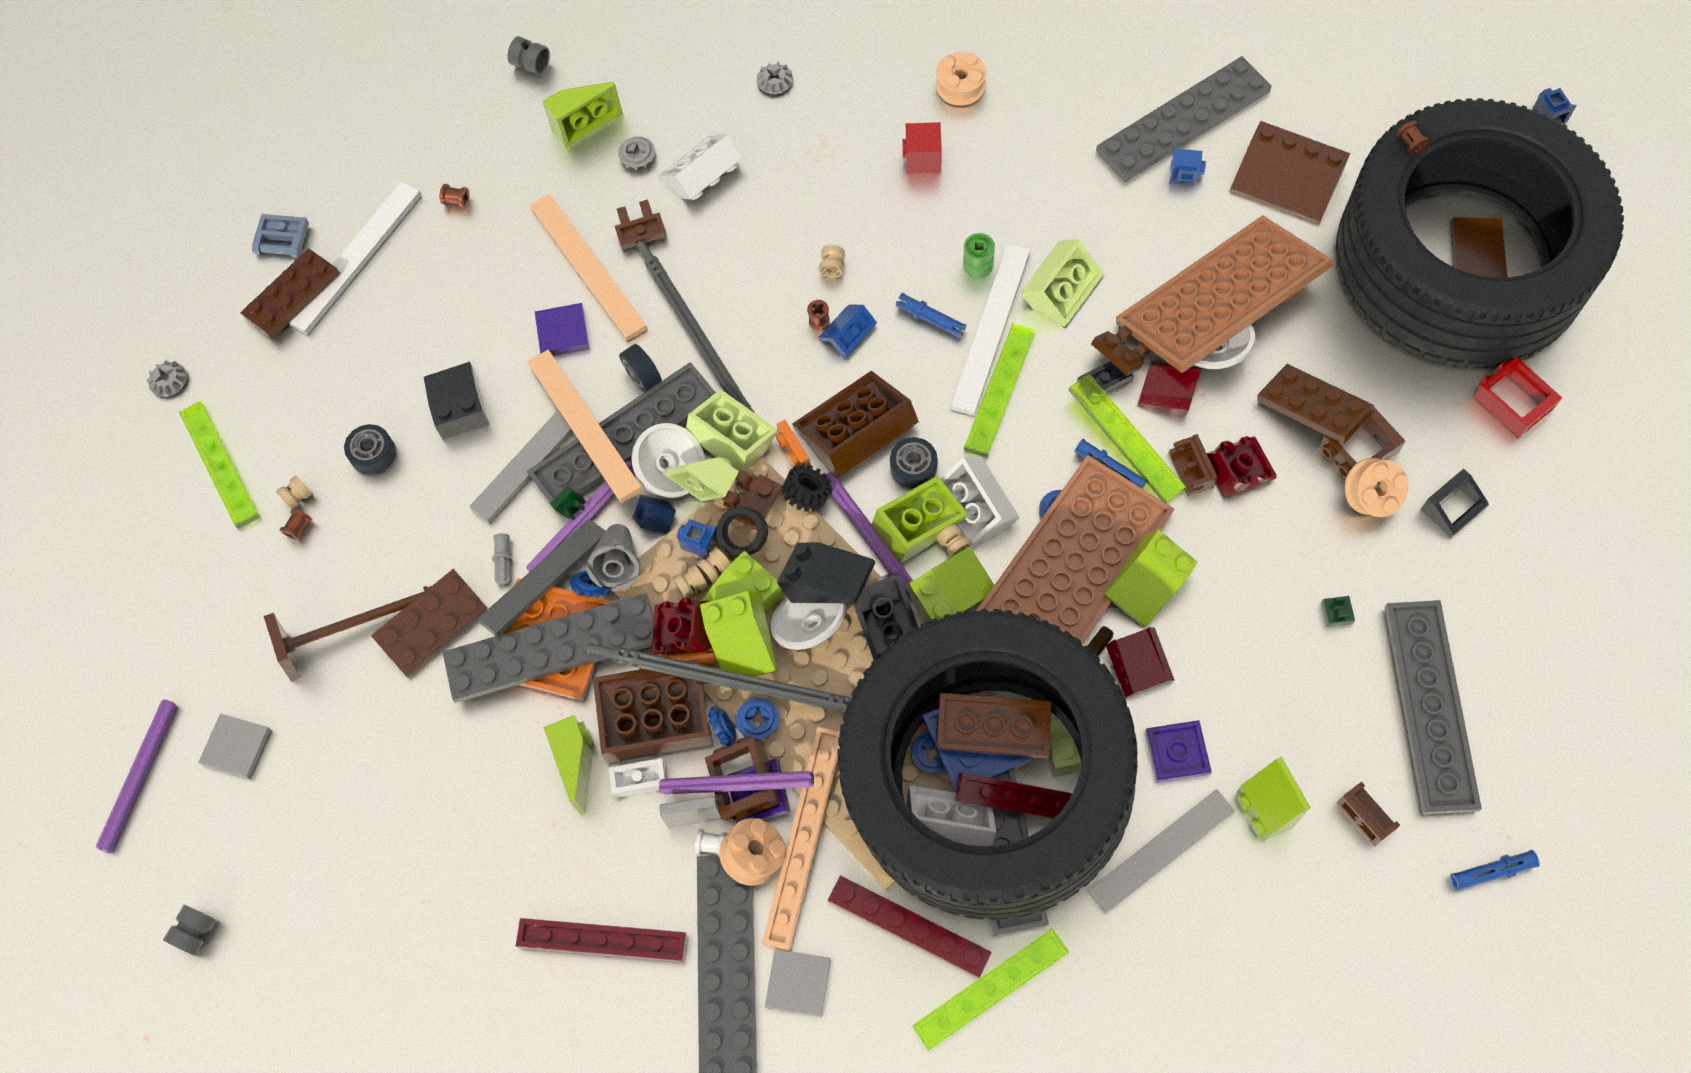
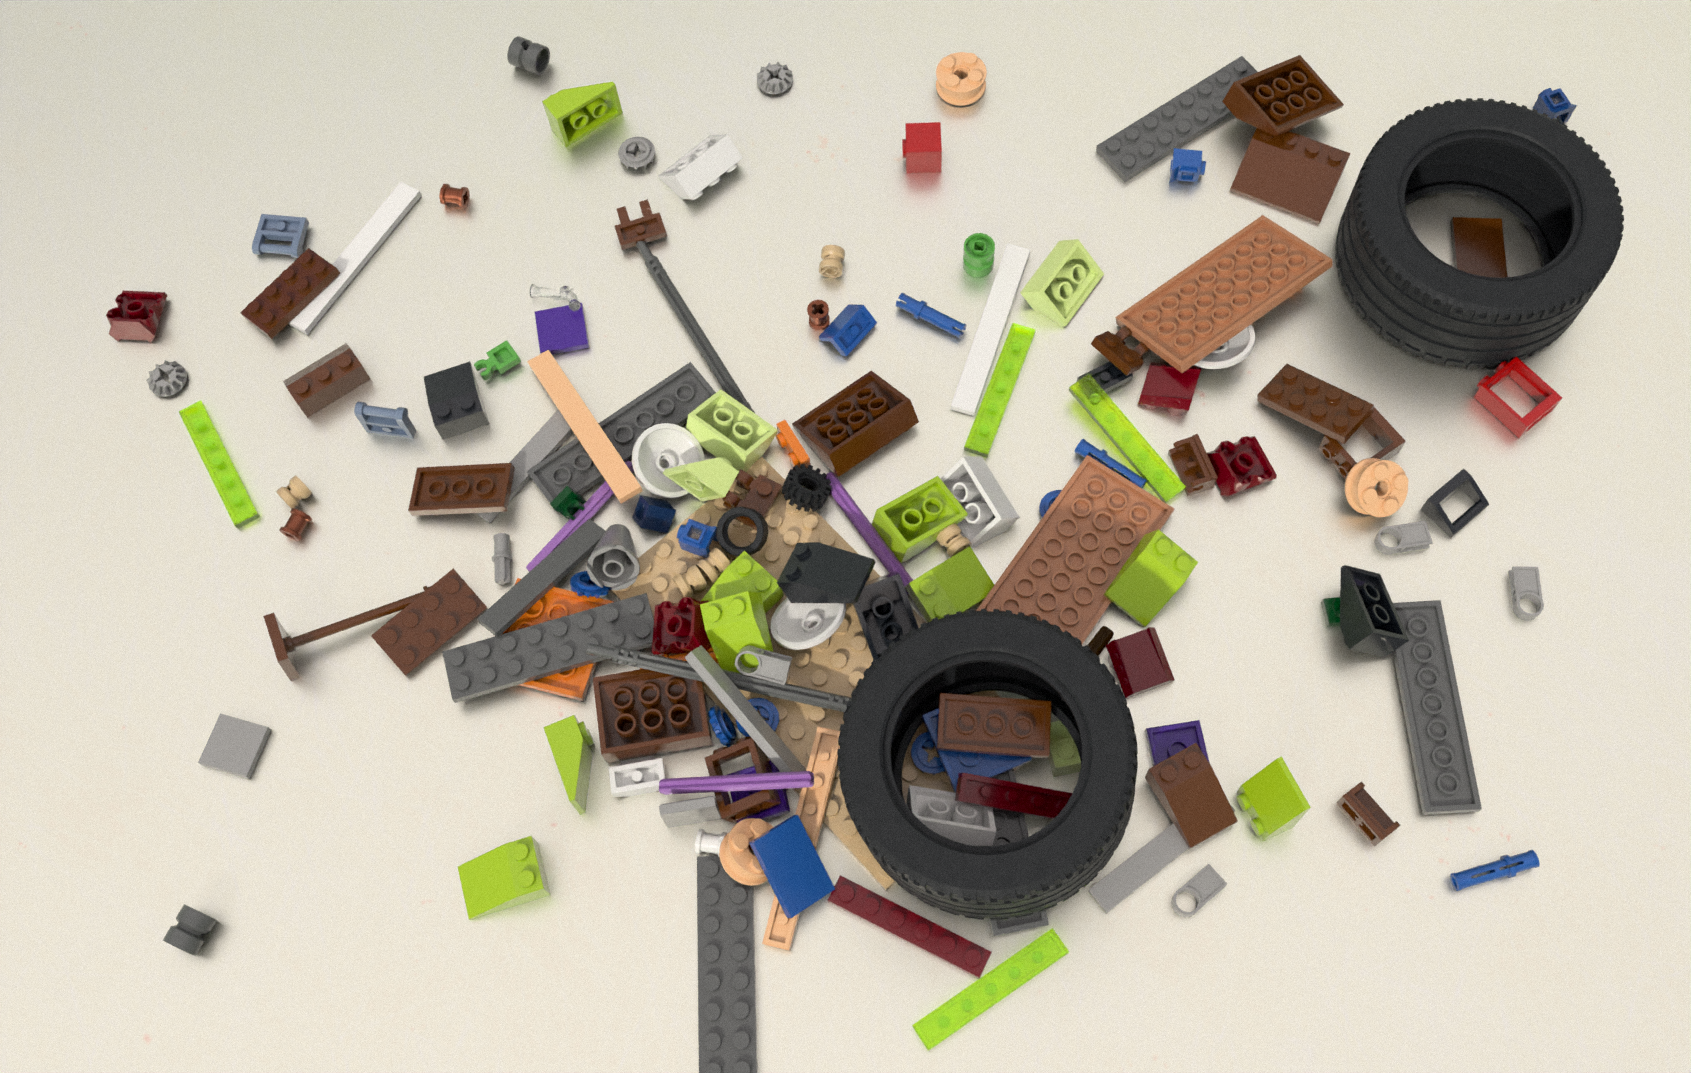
(136, 315): none -> dark red slope
(136, 776): medium lavender axle -> none
(326, 380): none -> reddish brown slope
(361, 440): wheel -> none
(385, 420): none -> sand blue plate
(461, 489): none -> reddish brown plate
(499, 358): none -> bright green plate
(503, 878): none -> lime slope
(564, 293): none -> clear piece
(588, 267): light nougat tile -> none
(601, 940): dark red plate -> none
(640, 367): black wheel -> none
(743, 711): none -> light grey tile
(771, 666): none -> light grey piece
(792, 866): none -> blue tile
(797, 982): light grey tile -> none
(918, 450): wheel -> none
(1191, 795): none -> reddish brown slope
(1203, 888): none -> light grey piece
(1281, 97): none -> reddish brown slope
(1368, 613): none -> black slope
(1409, 537): none -> light grey piece
(1413, 138): copper bush -> none
(1525, 585): none -> light grey piece

